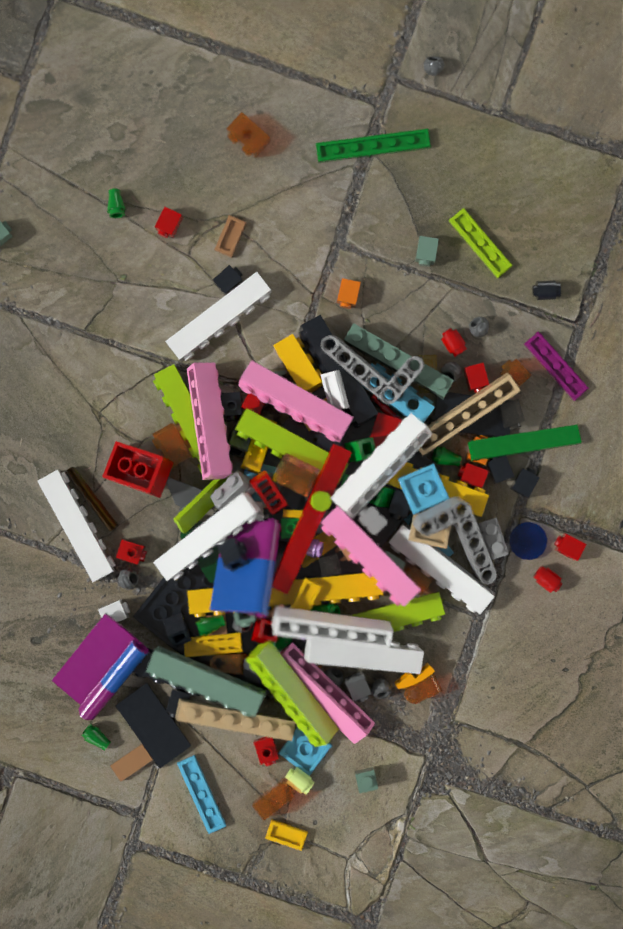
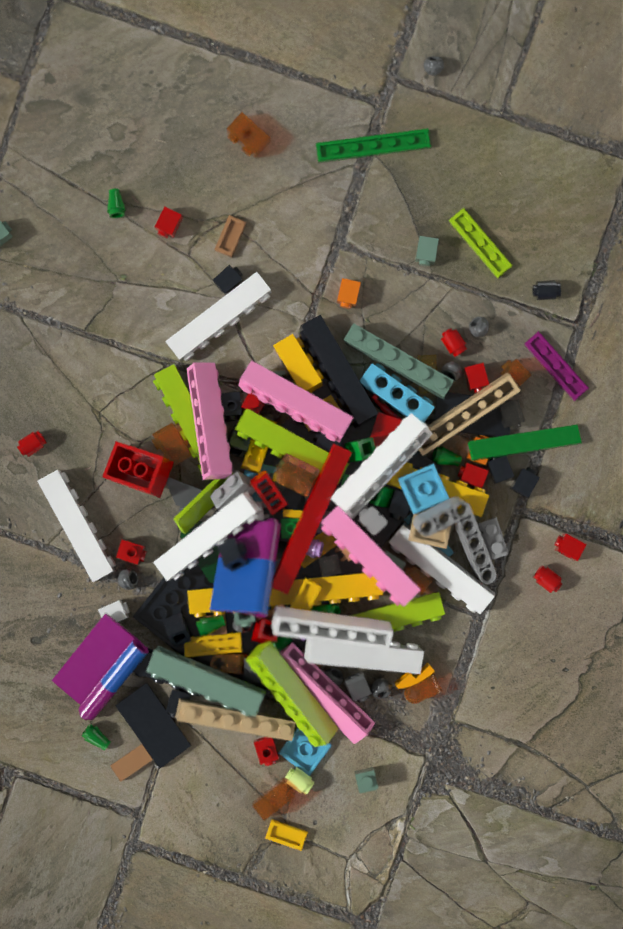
(31, 443): none -> red brick
(91, 498): dark brown axle -> none
(201, 794): medium azure tile -> none
(320, 501): lime tile -> none
(334, 389): white tile -> none
(370, 372): light grey beam -> none
(528, 540): clear blue tile -> none

